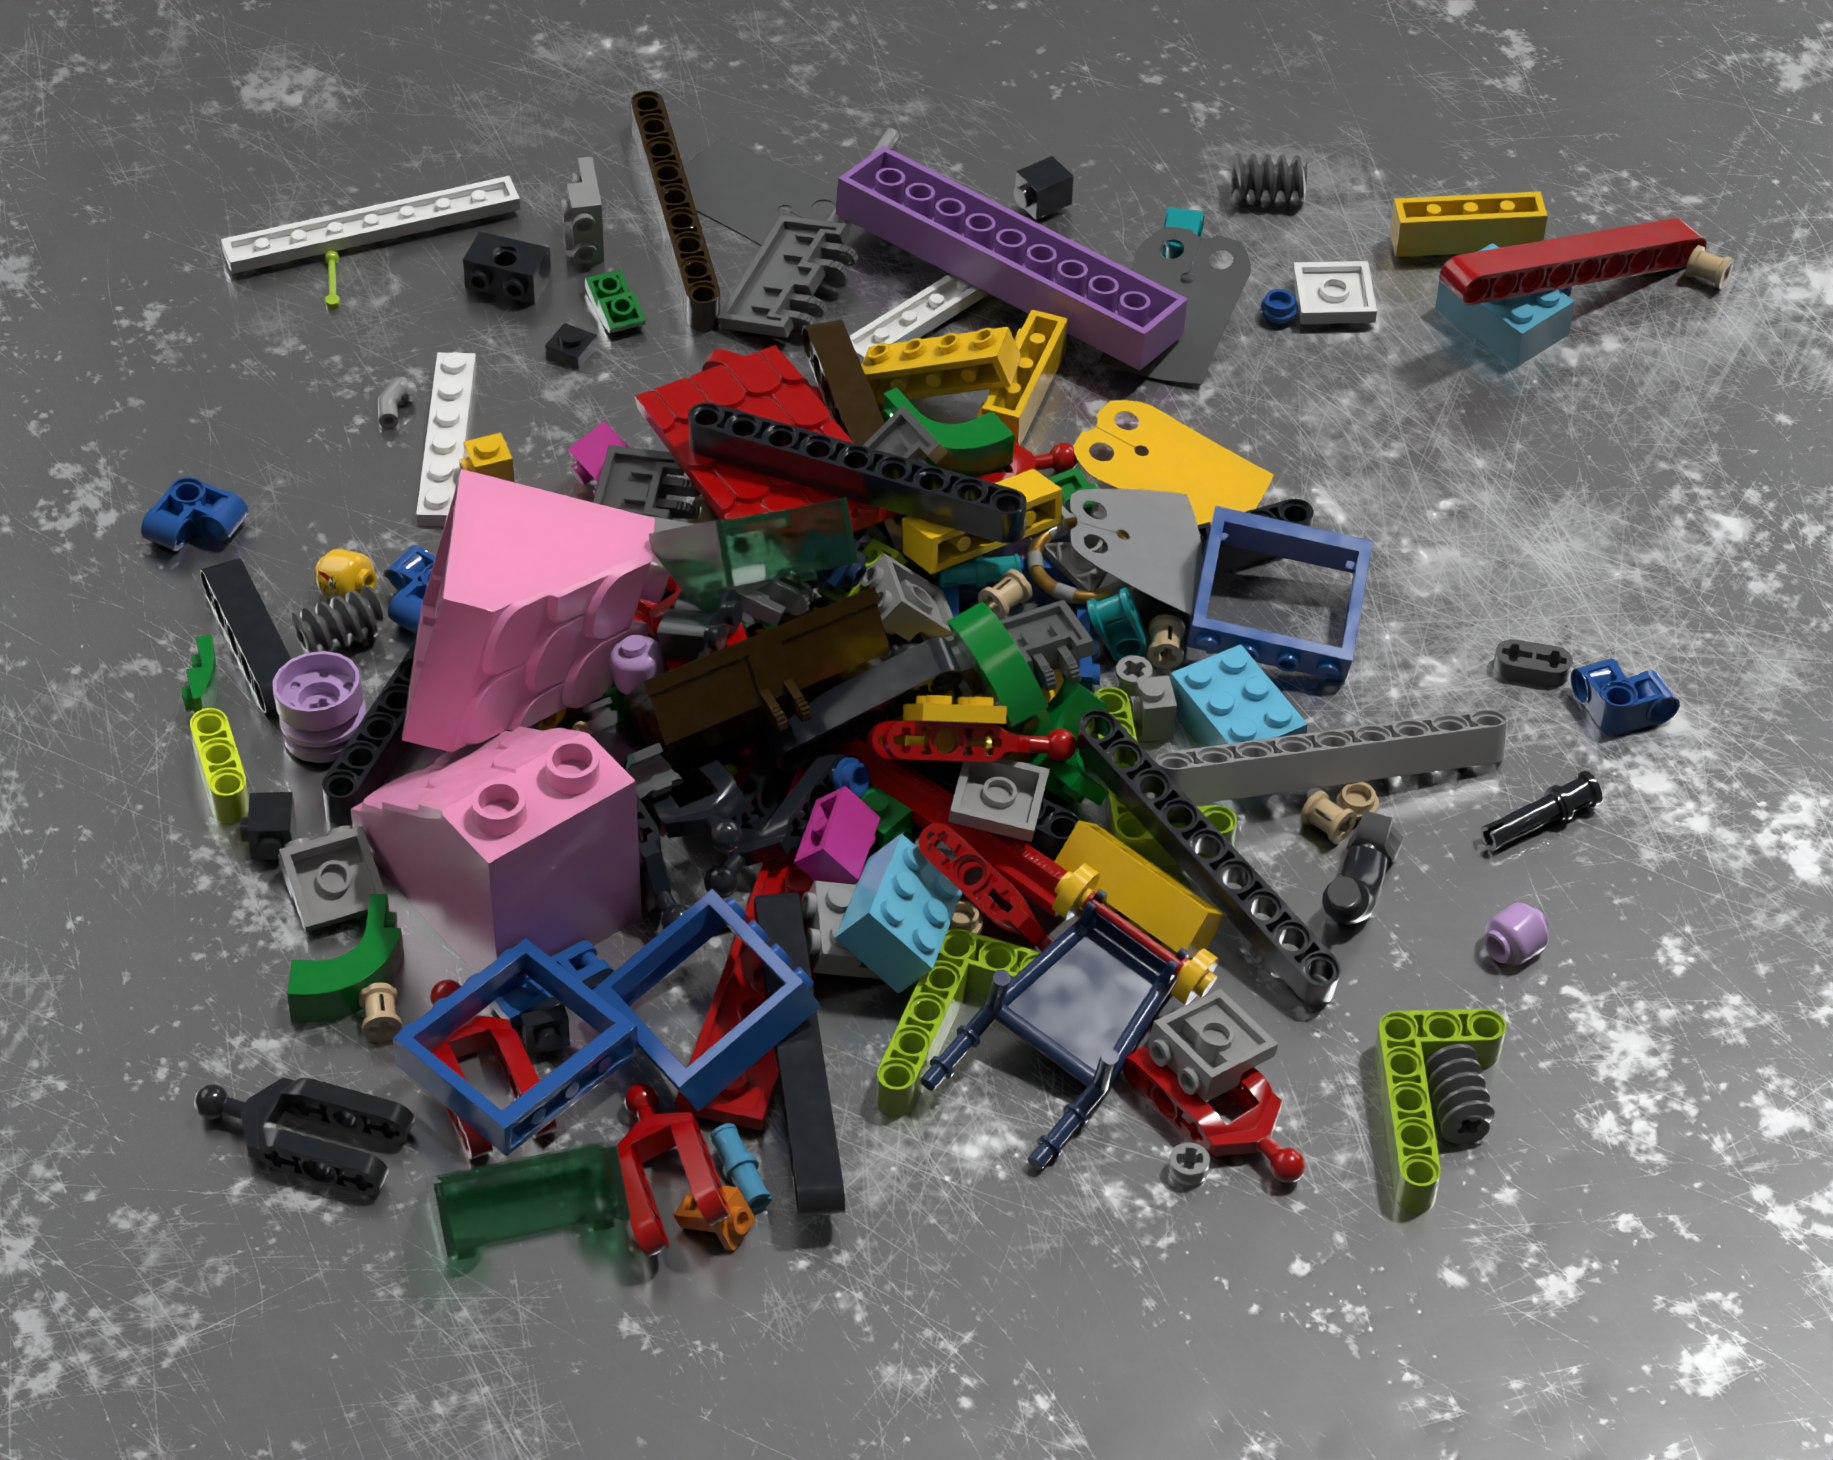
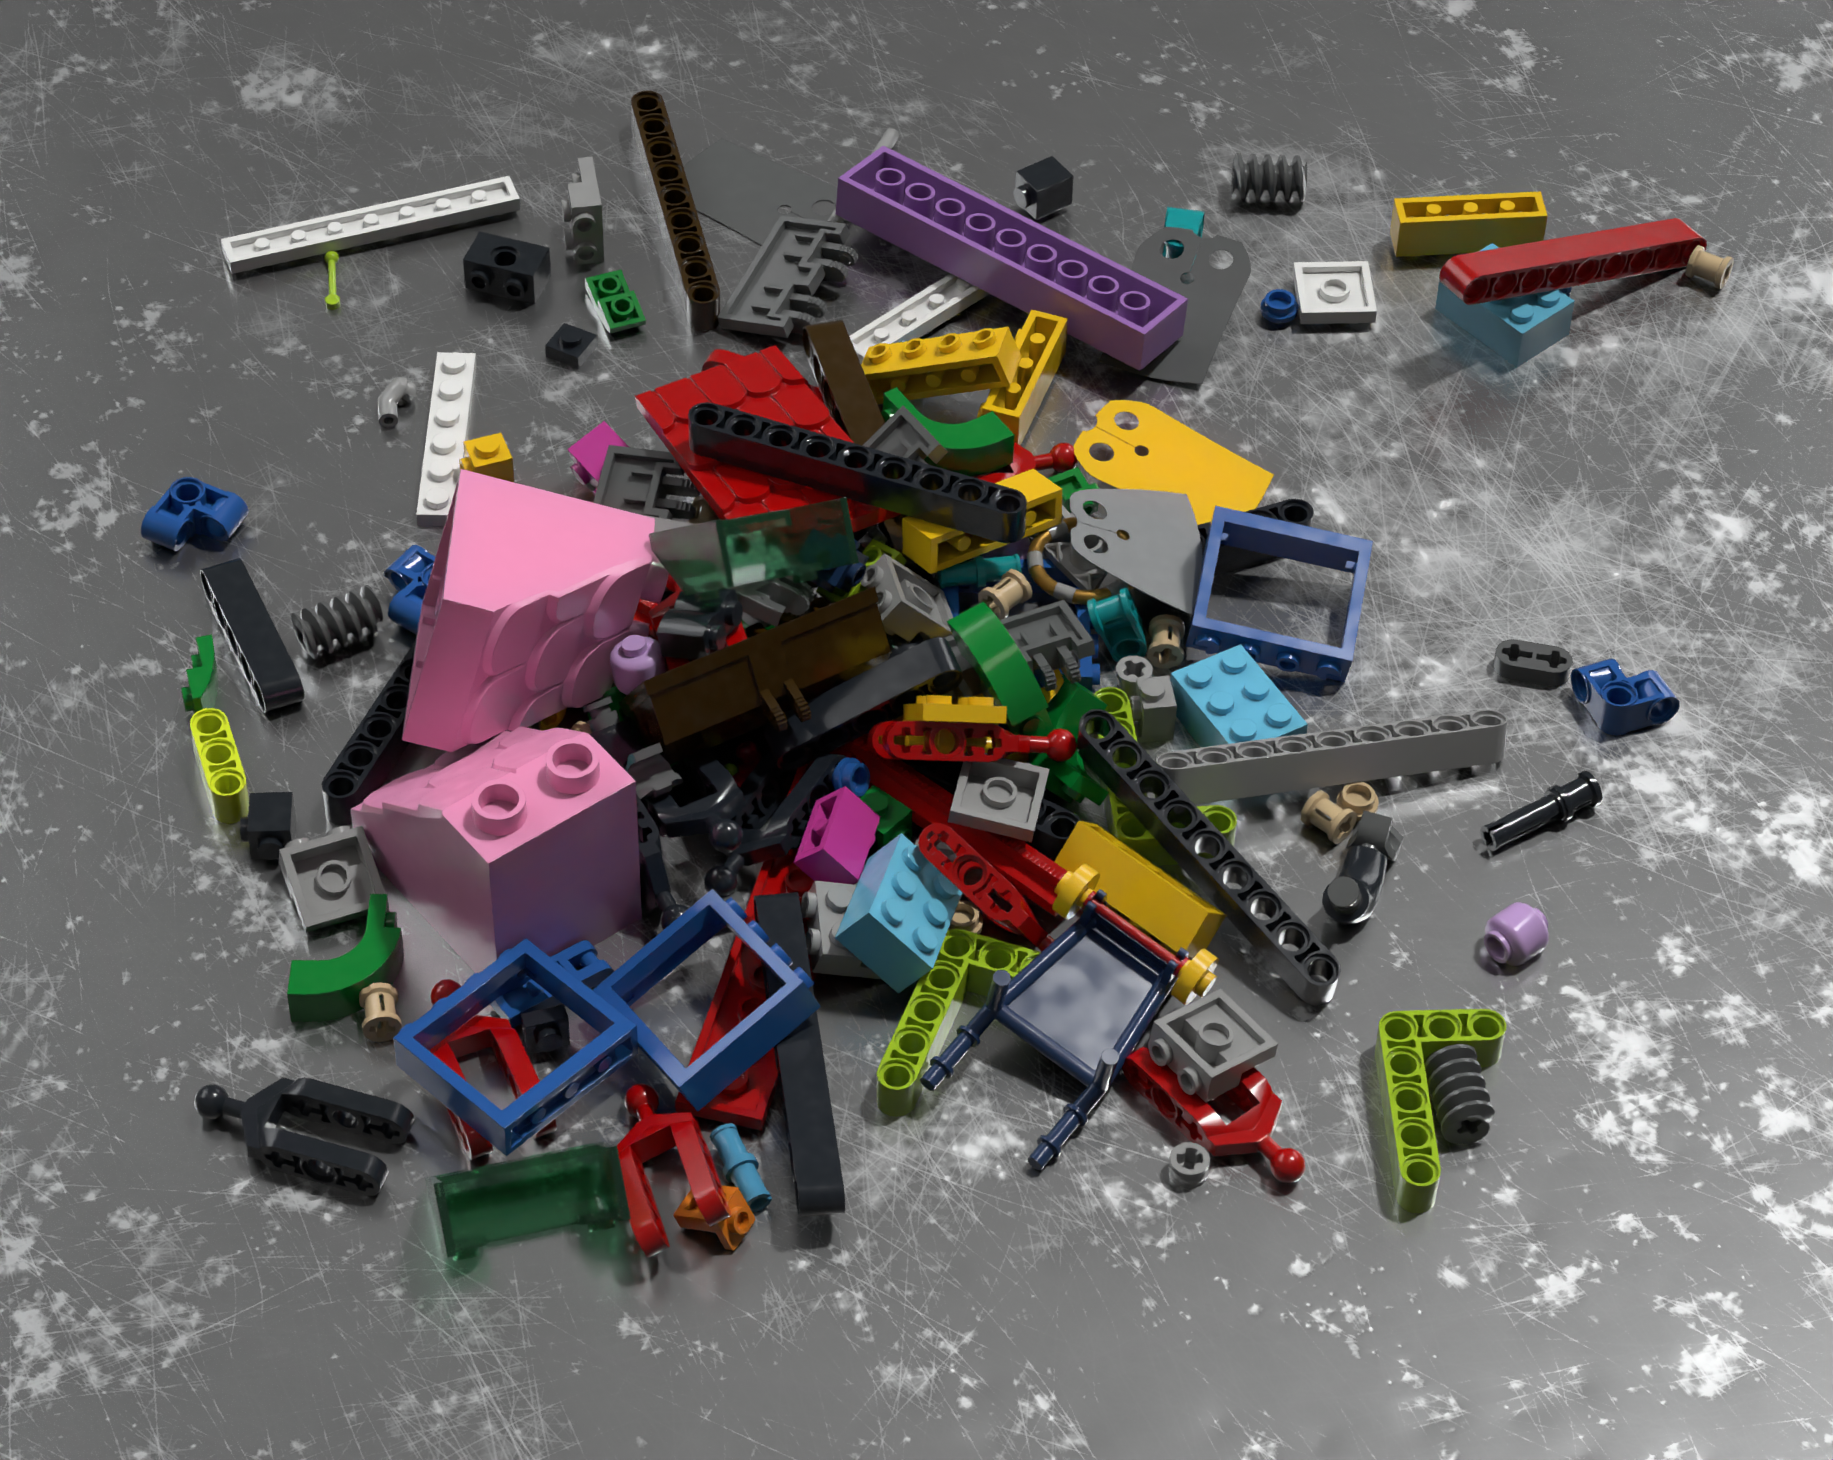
(318, 704): lavender wheel -> none
(343, 572): yellow head -> none

